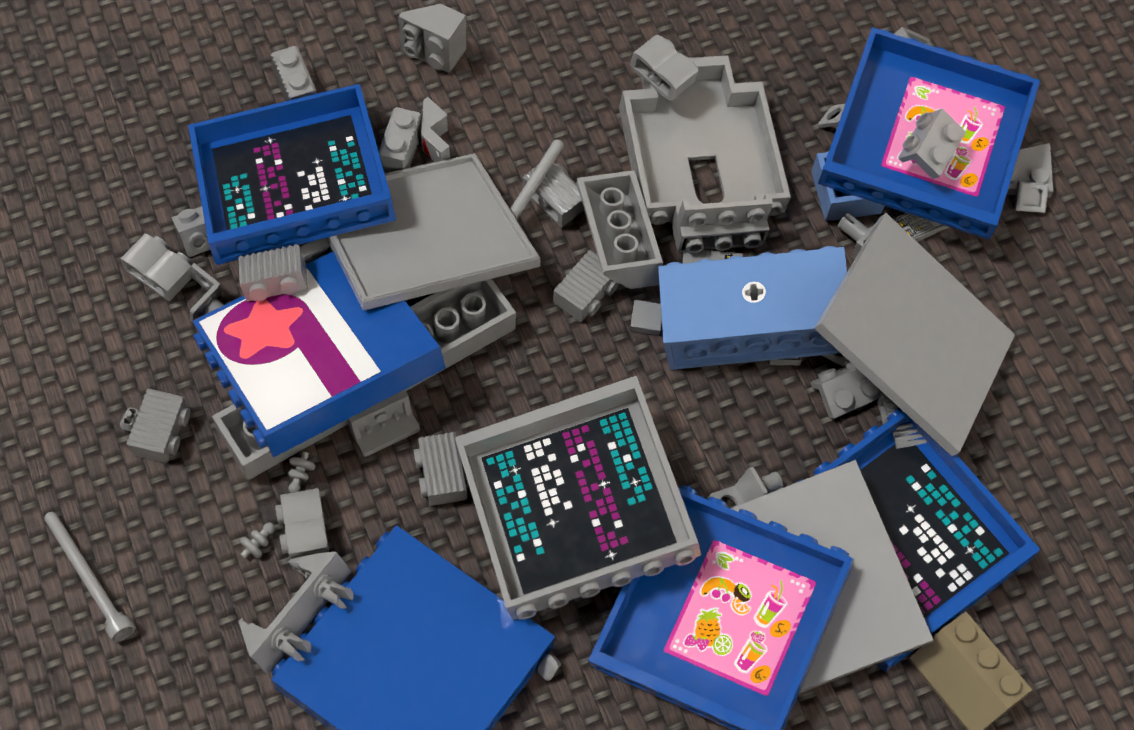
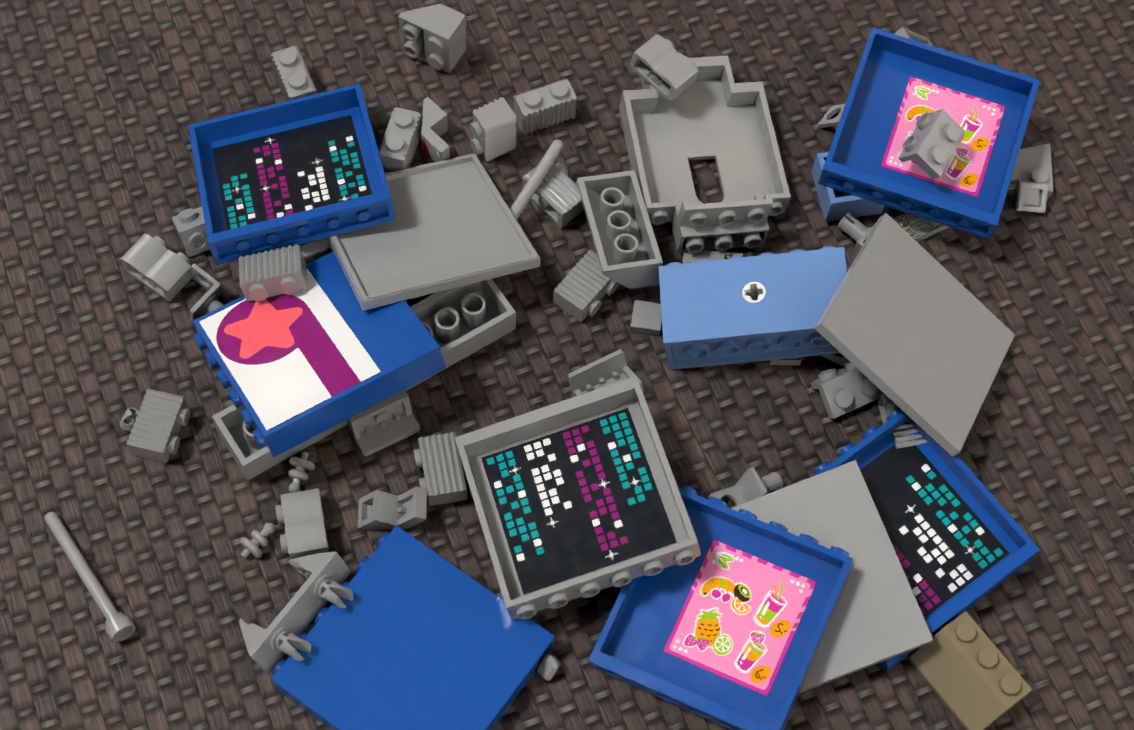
(385, 510): none -> light grey slope
(493, 129): none -> light grey brick
(545, 106): none -> light grey brick
(601, 373): none -> light grey bracket

